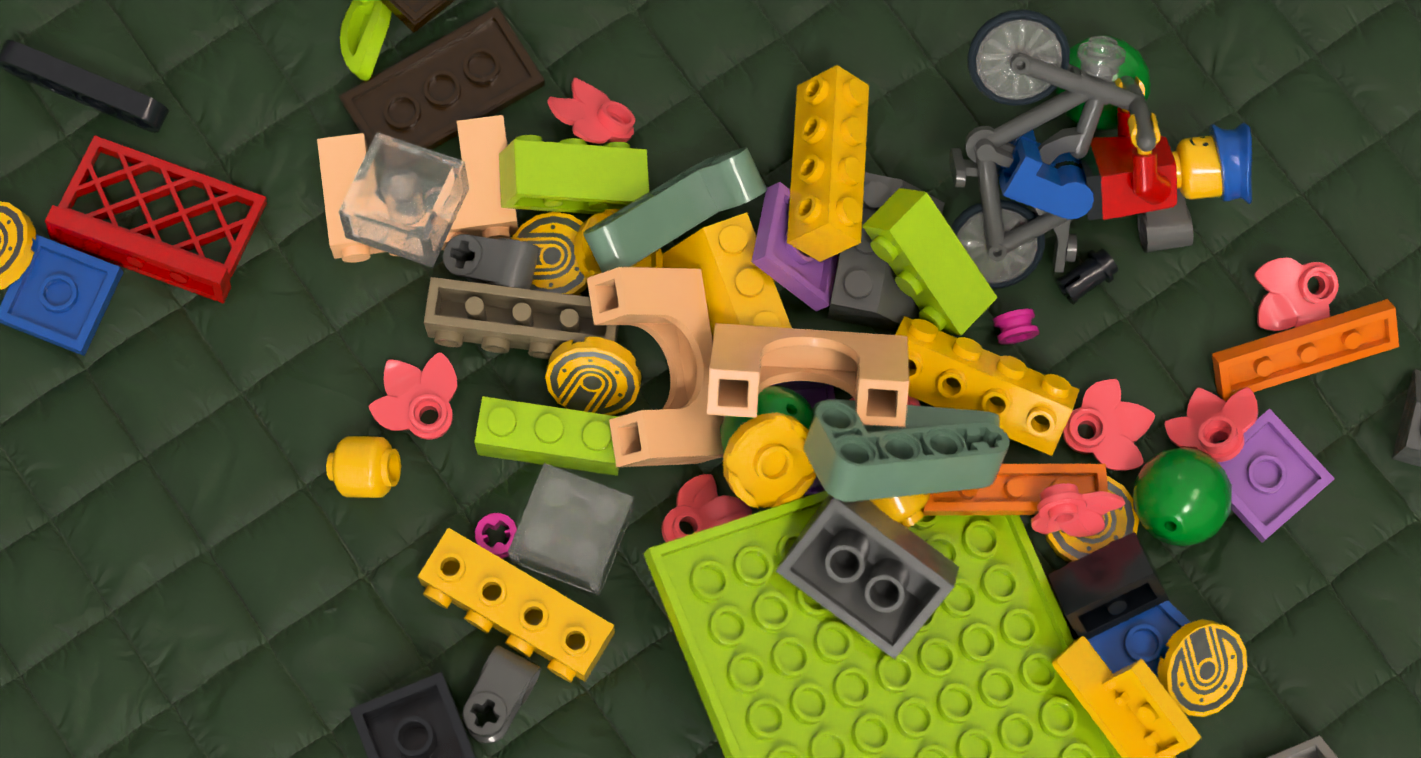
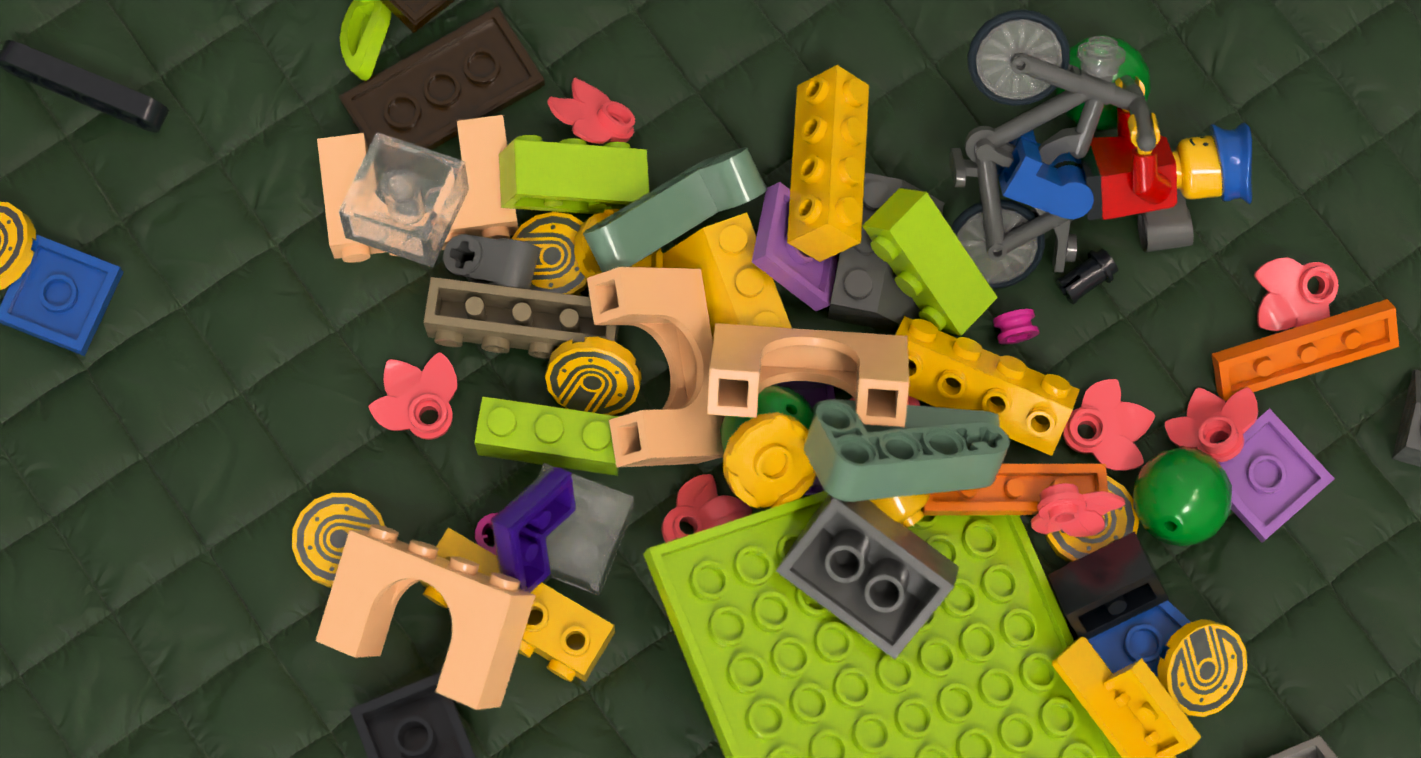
(142, 253): red fence -> none
(323, 531): none -> tile
(364, 467): yellow head -> none
(484, 611): none -> light nougat arch
(503, 687): dark grey piece -> none
(527, 521): none -> dark purple brick

